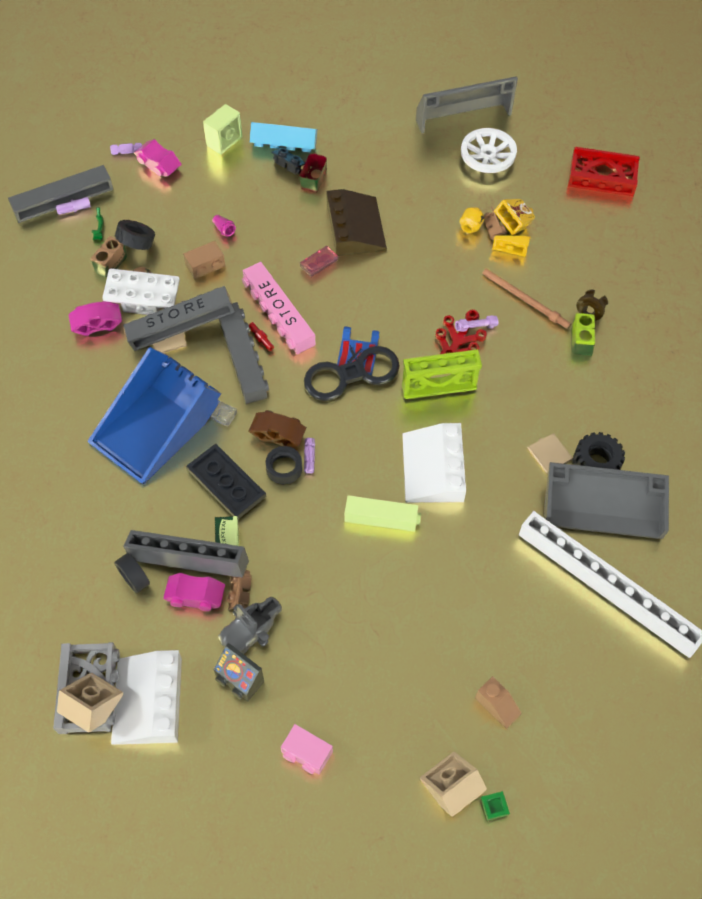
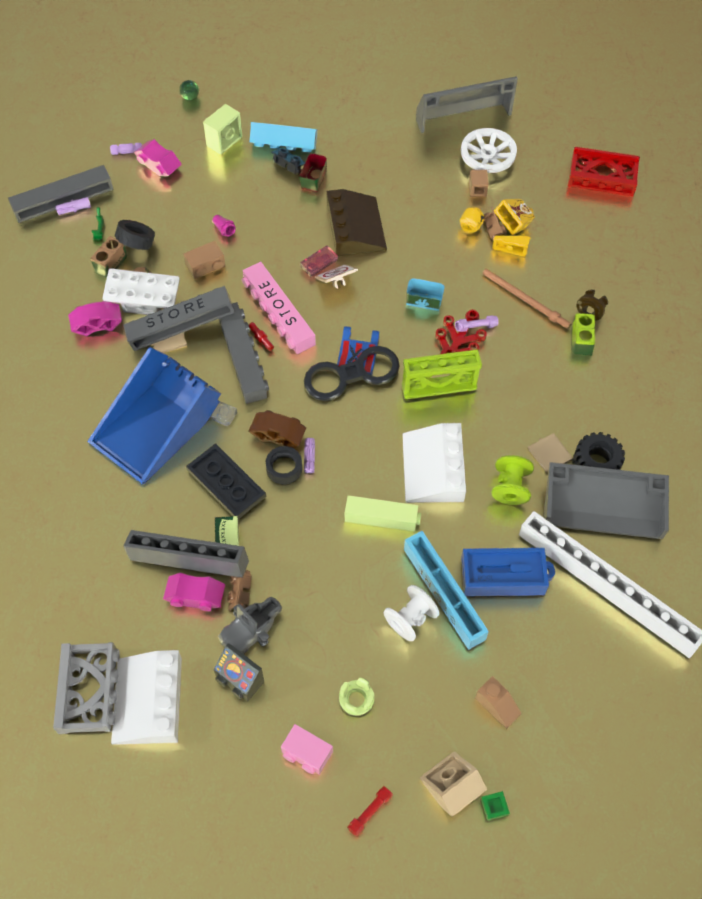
(88, 701): tan slope -> none
(132, 573): black tyre -> none
(189, 90): none -> clear green piece
(336, 274): none -> piece
(357, 825): none -> red bar
(362, 686): none -> yellowish green piece
(412, 614): none -> white hose
(421, 288): none -> medium azure piece
(445, 590): none -> medium azure brick
(478, 182): none -> medium nougat brick
(505, 571): none -> blue piece
(512, 471): none -> lime hose

